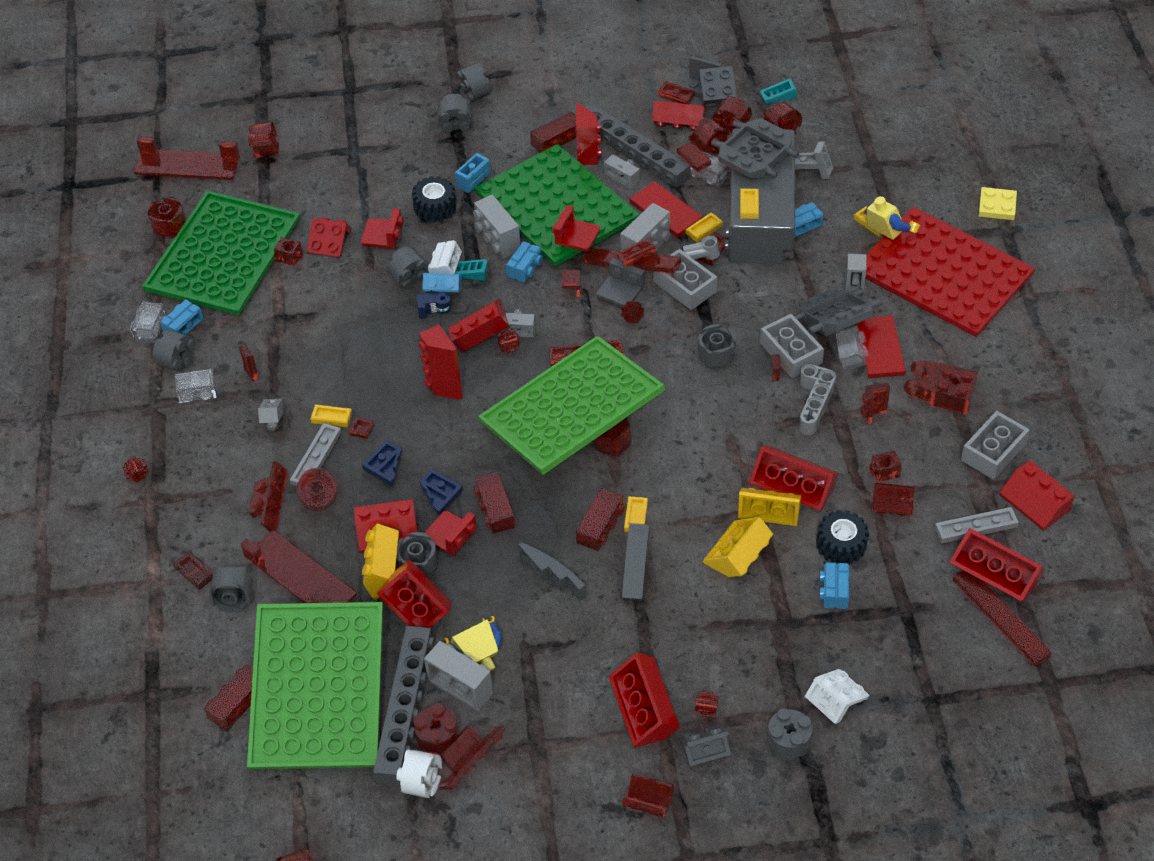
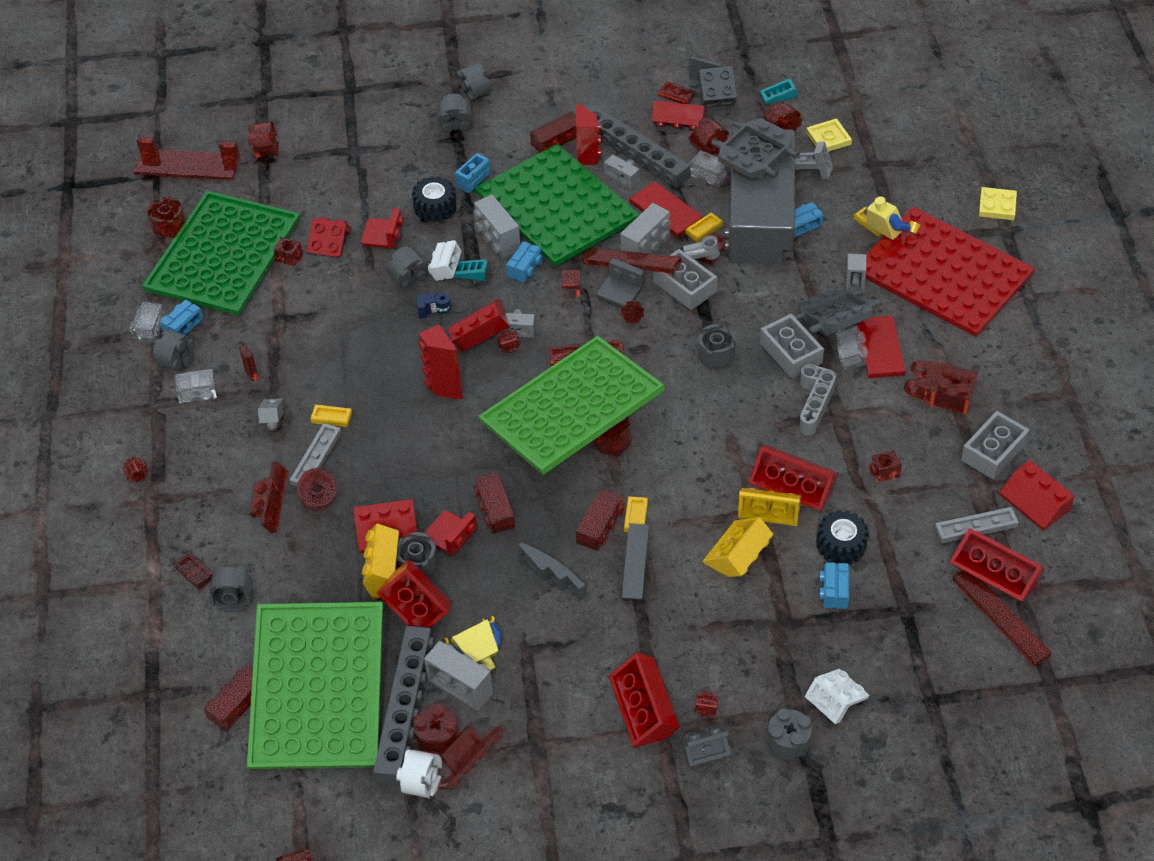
(296, 570): clear red bracket -> none
(361, 427): clear red tile -> none
(384, 462): dark blue wing -> none
(440, 490): dark blue wing -> none
(442, 283): dark azure brick -> none
(573, 232): red bracket -> none
(636, 252): clear red plate -> none
(648, 795): clear red bracket -> none
(694, 156): clear red tile -> none
(732, 109): clear red brick -> none
(749, 203): yellow tile -> none
(775, 367): clear red tile -> none
(830, 132): none -> light yellow plate
(875, 400): clear red bracket -> none
(893, 499): clear red bracket -> none

